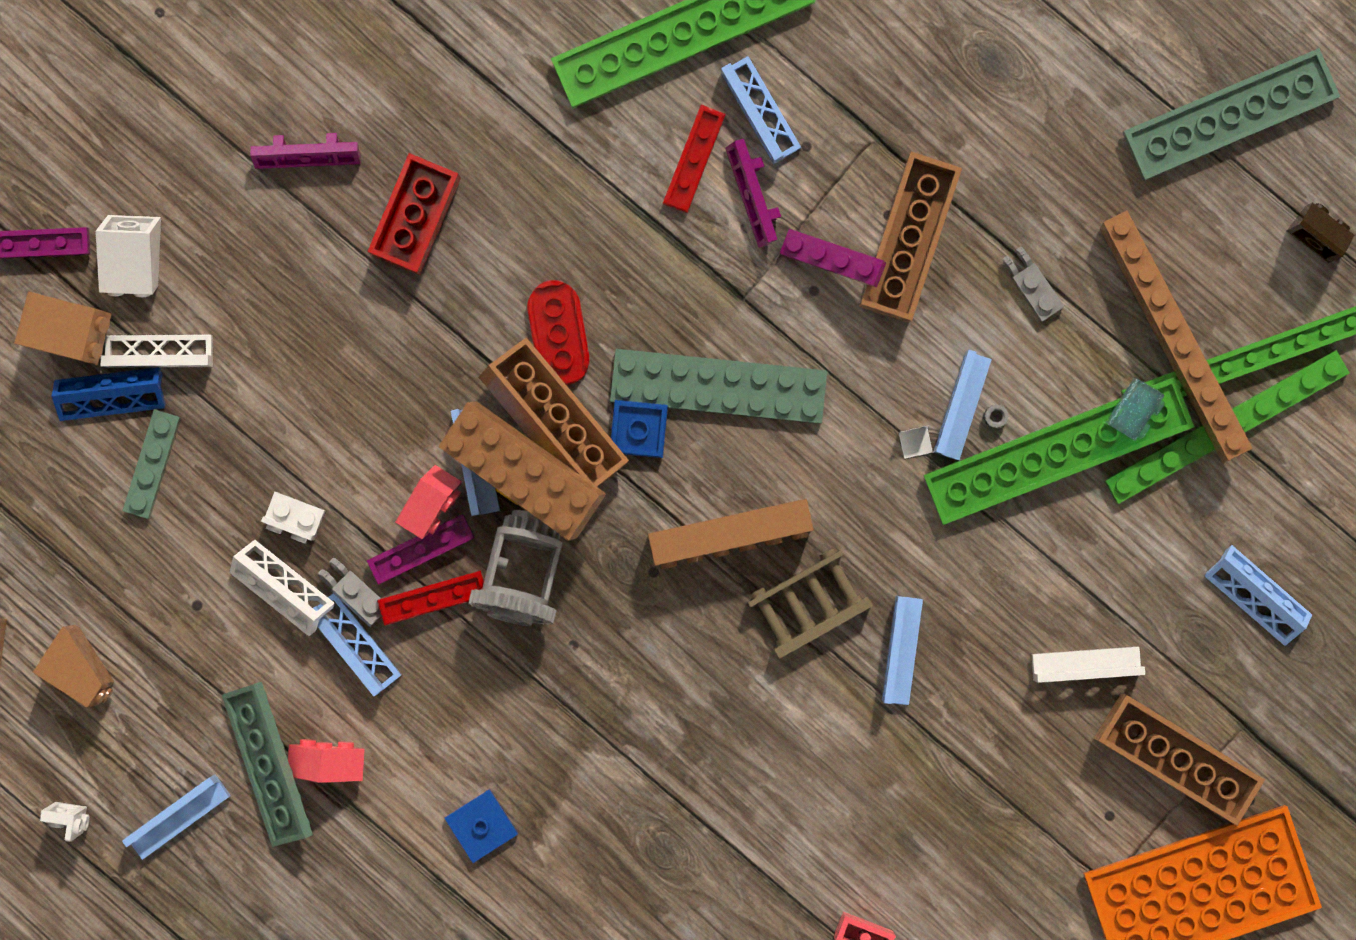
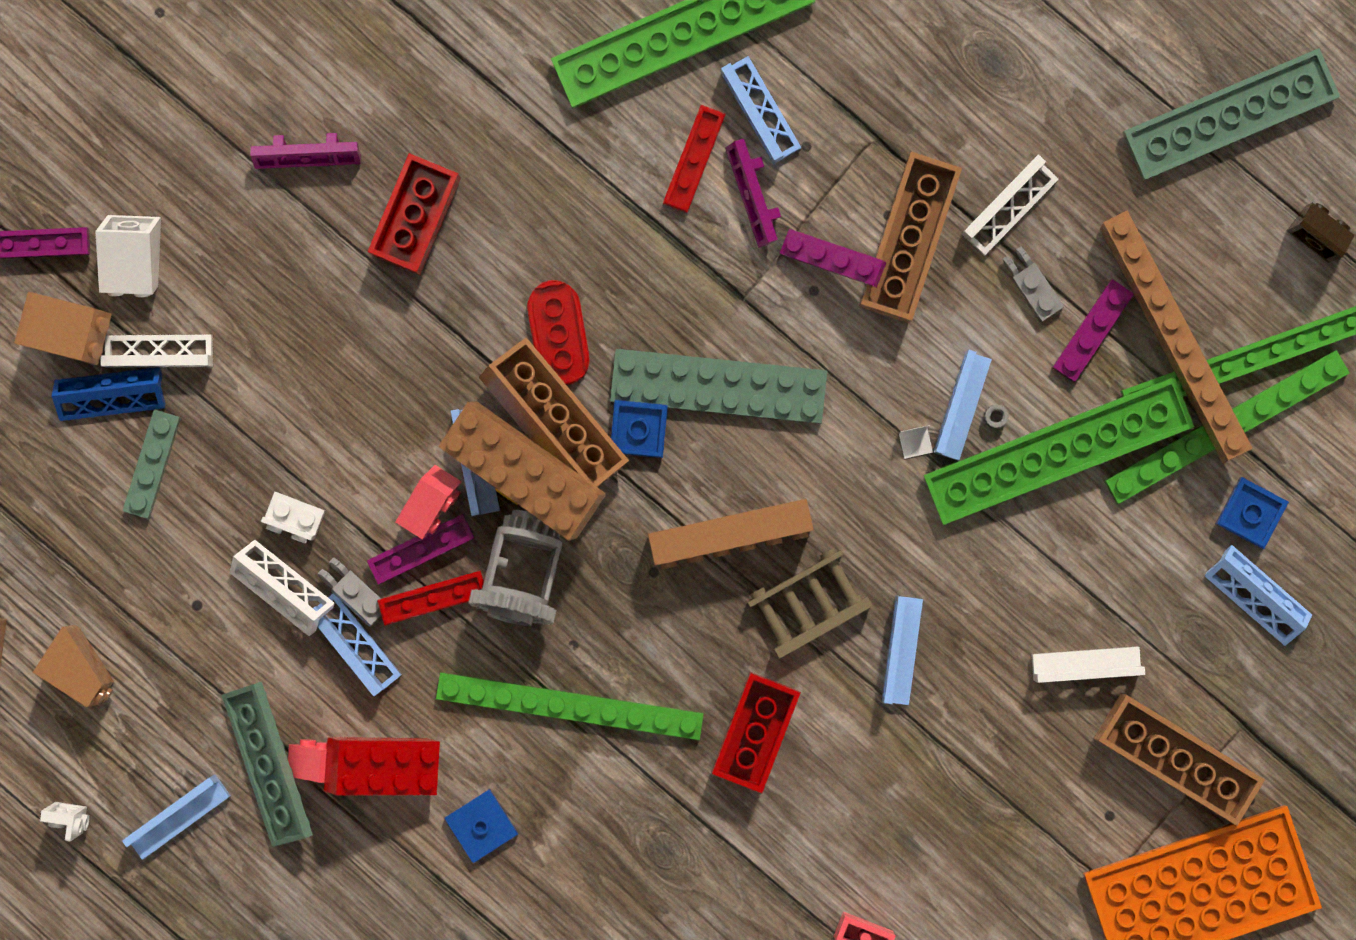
(381, 766): none -> red brick
(569, 706): none -> bright green plate
(755, 732): none -> red brick
(1003, 198): none -> white fence
(1092, 330): none -> magenta plate
(1135, 409): clear light blue brick -> none
(1252, 512): none -> blue plate

